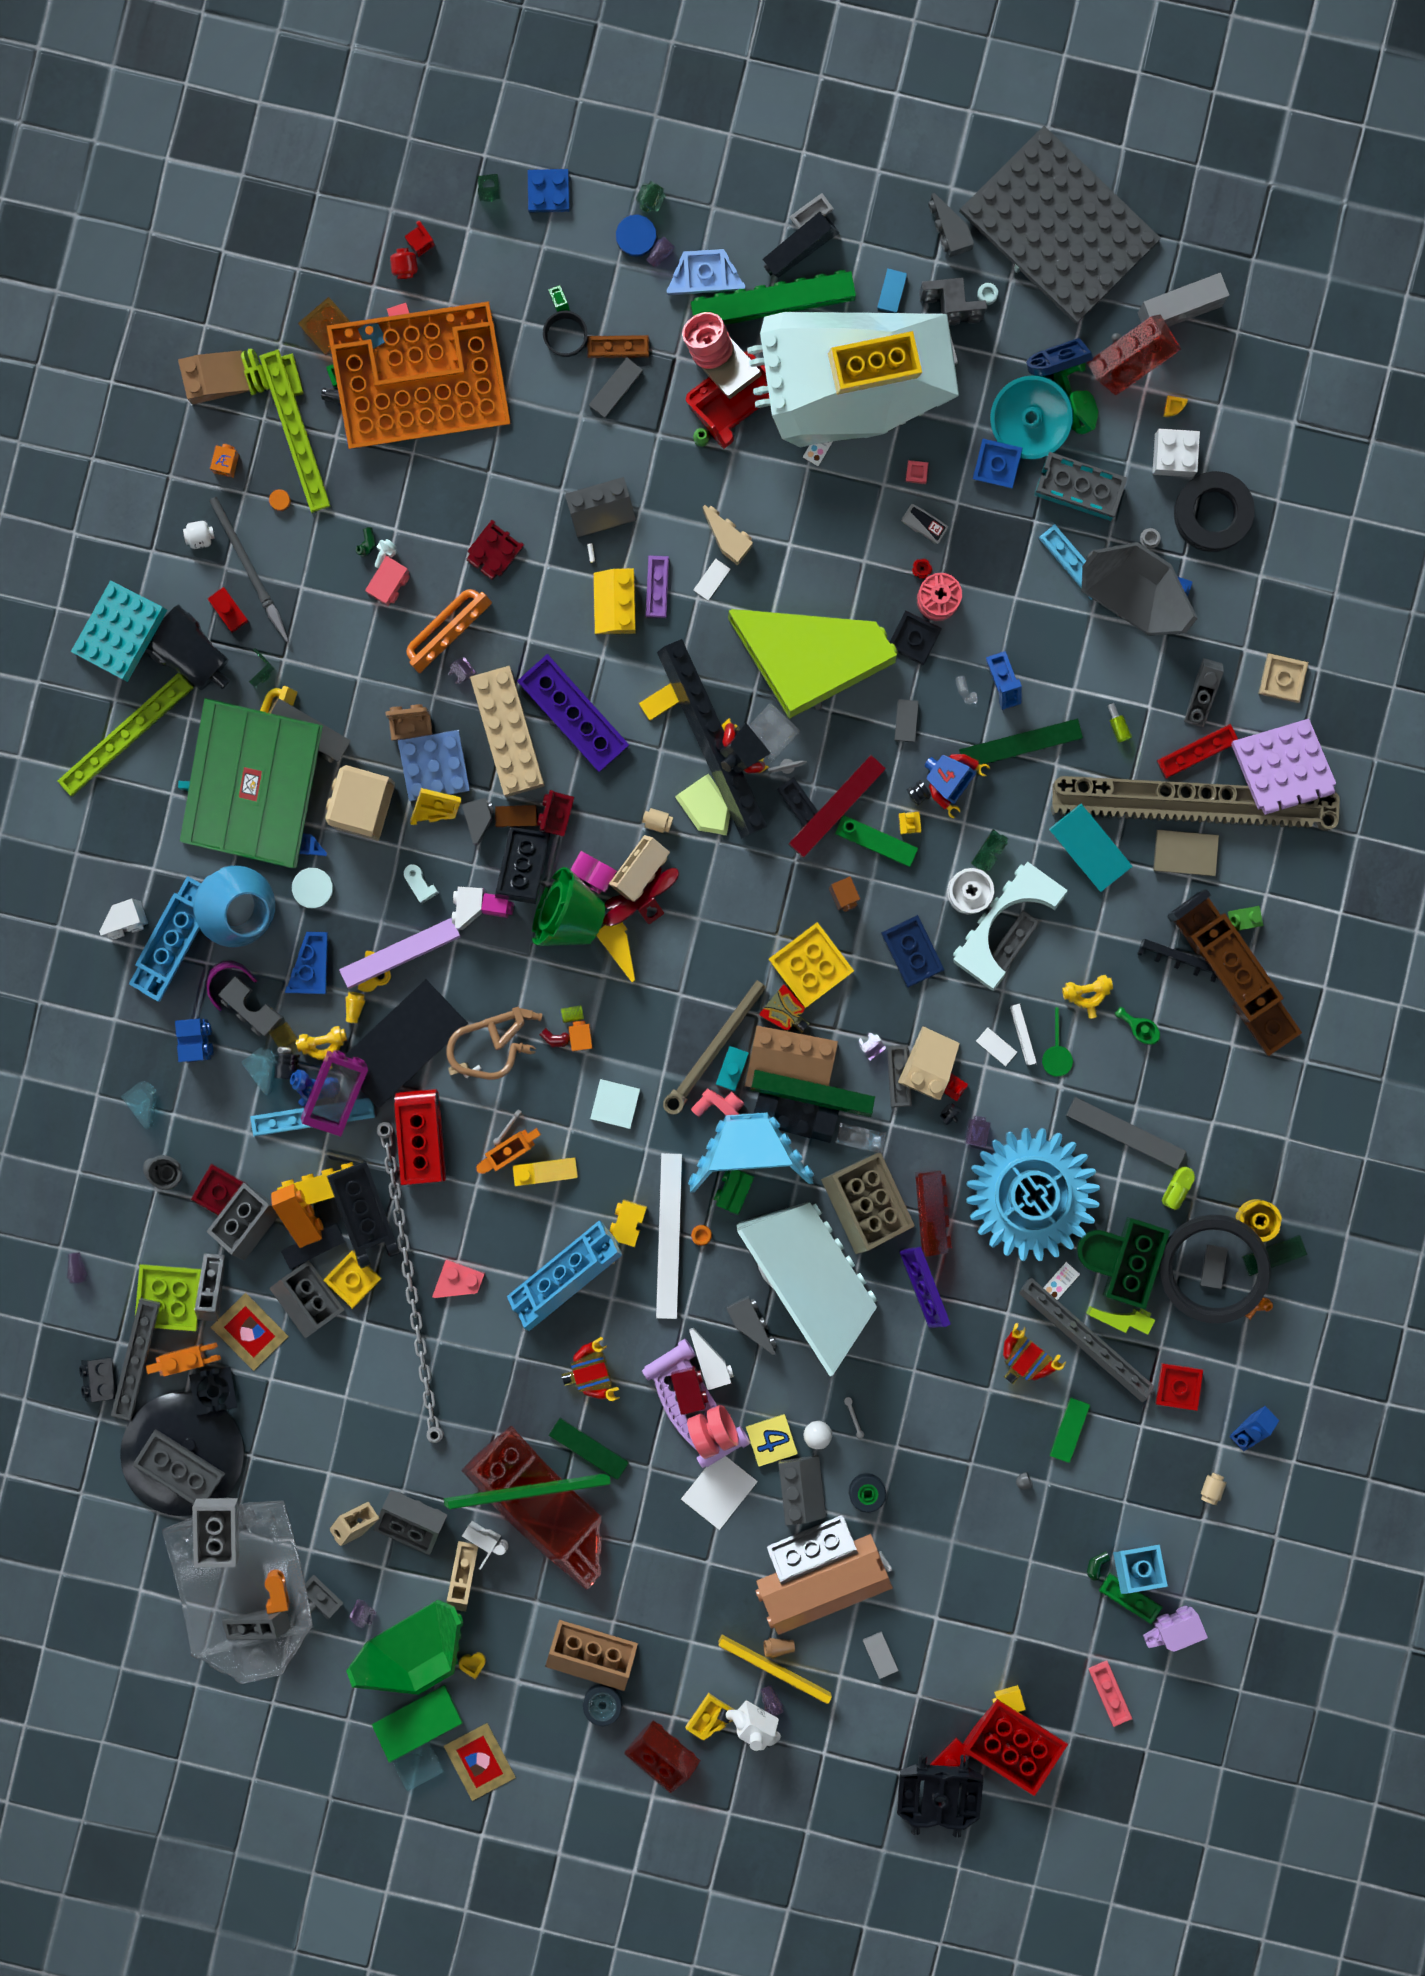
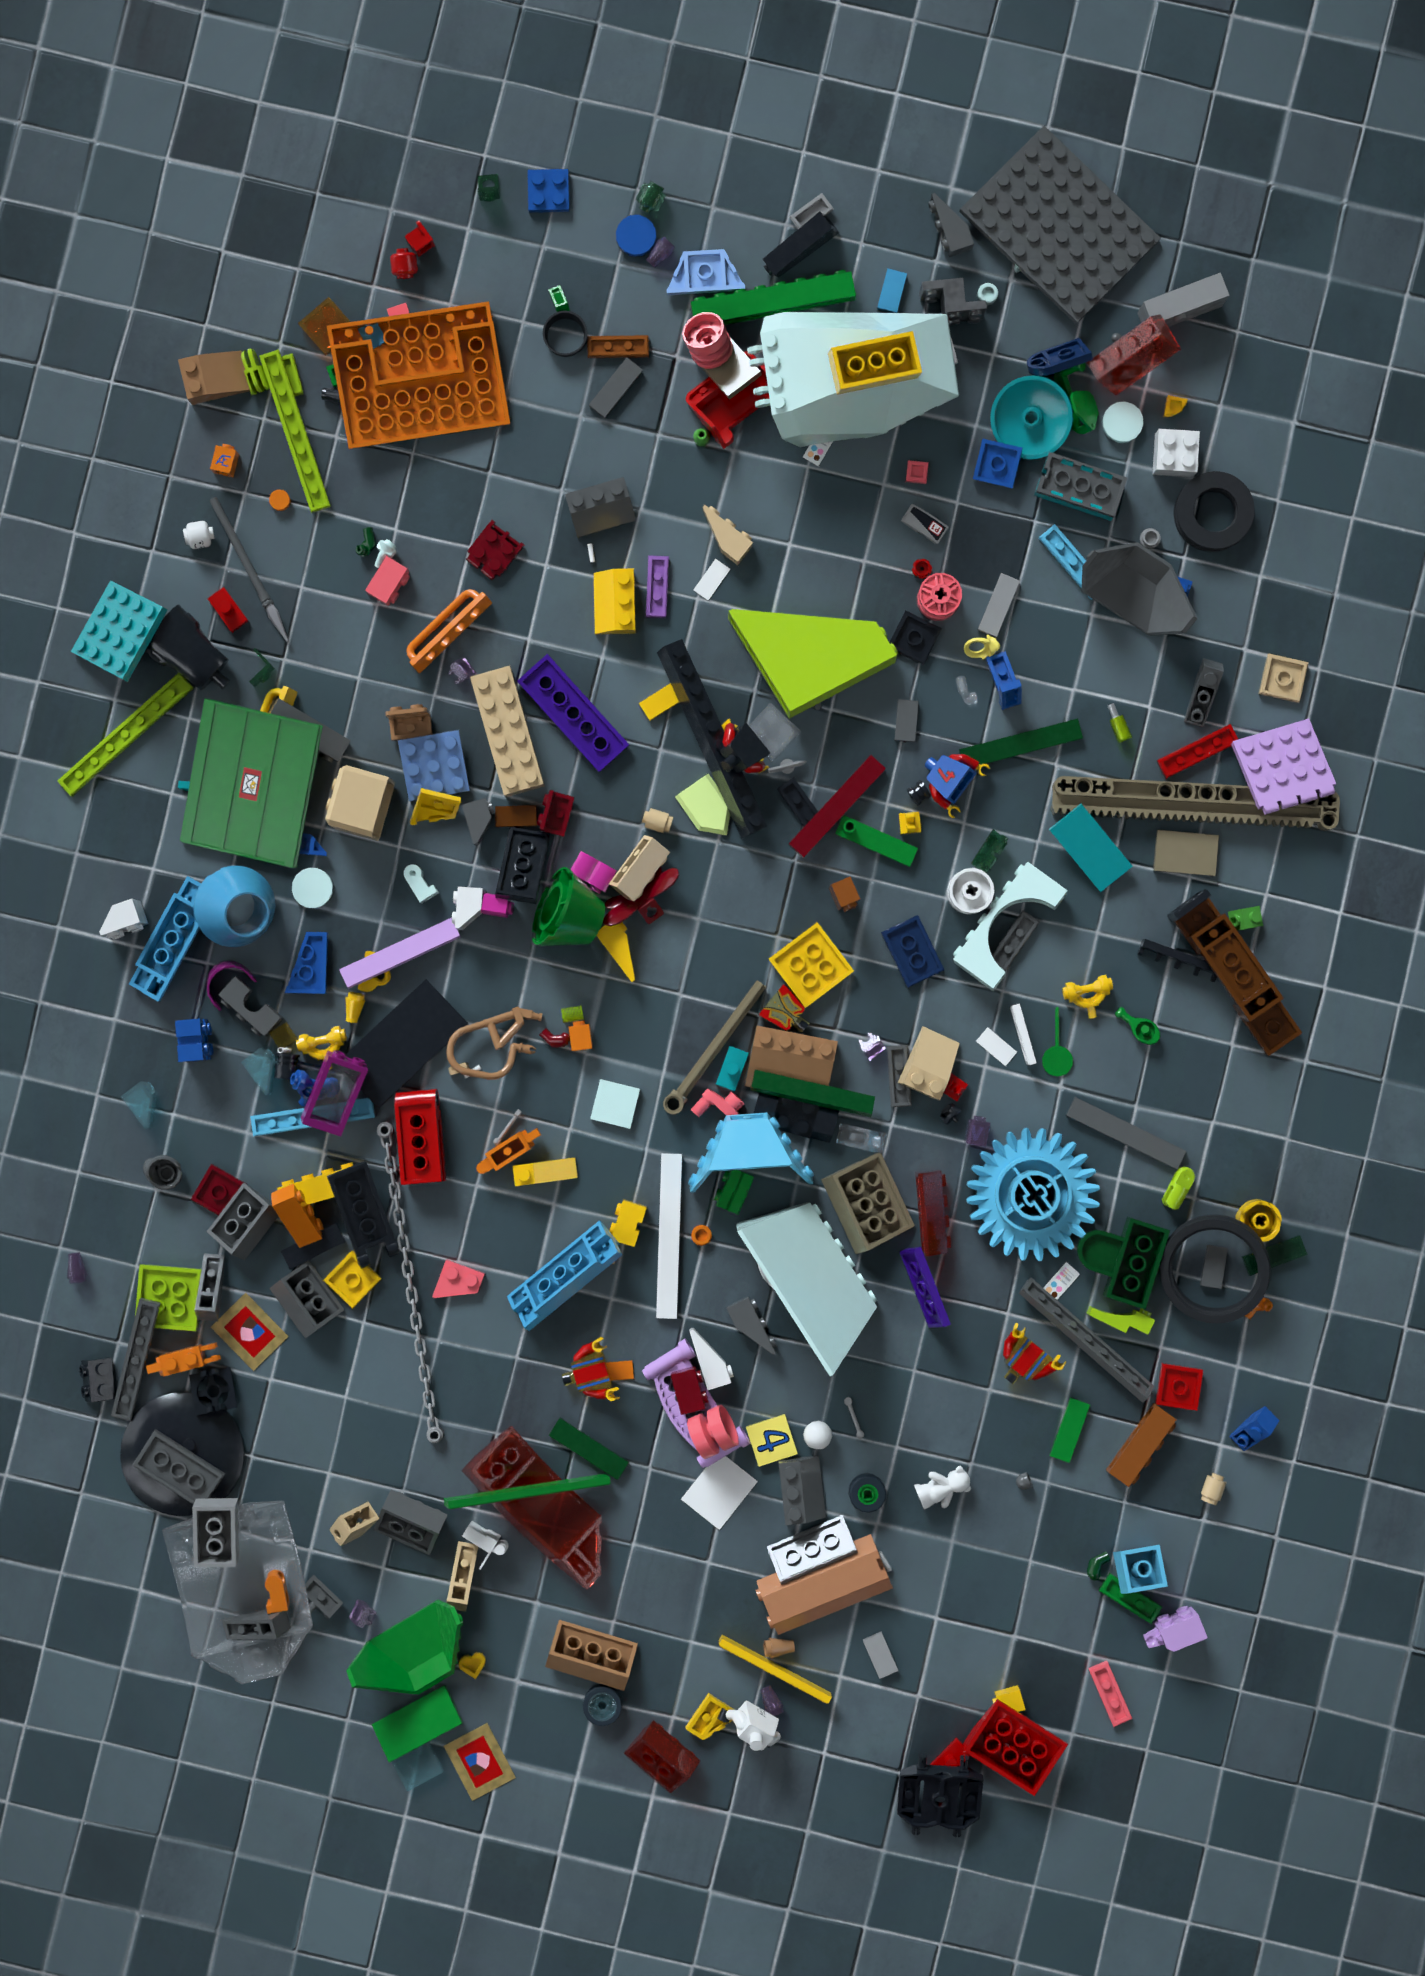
(620, 1370): none -> orange sticker
(942, 1488): none -> white piece
(990, 643): none -> light yellow piece
(998, 605): none -> light grey tile
(1122, 422): none -> light aqua tile
(1141, 1444): none -> dark orange brick

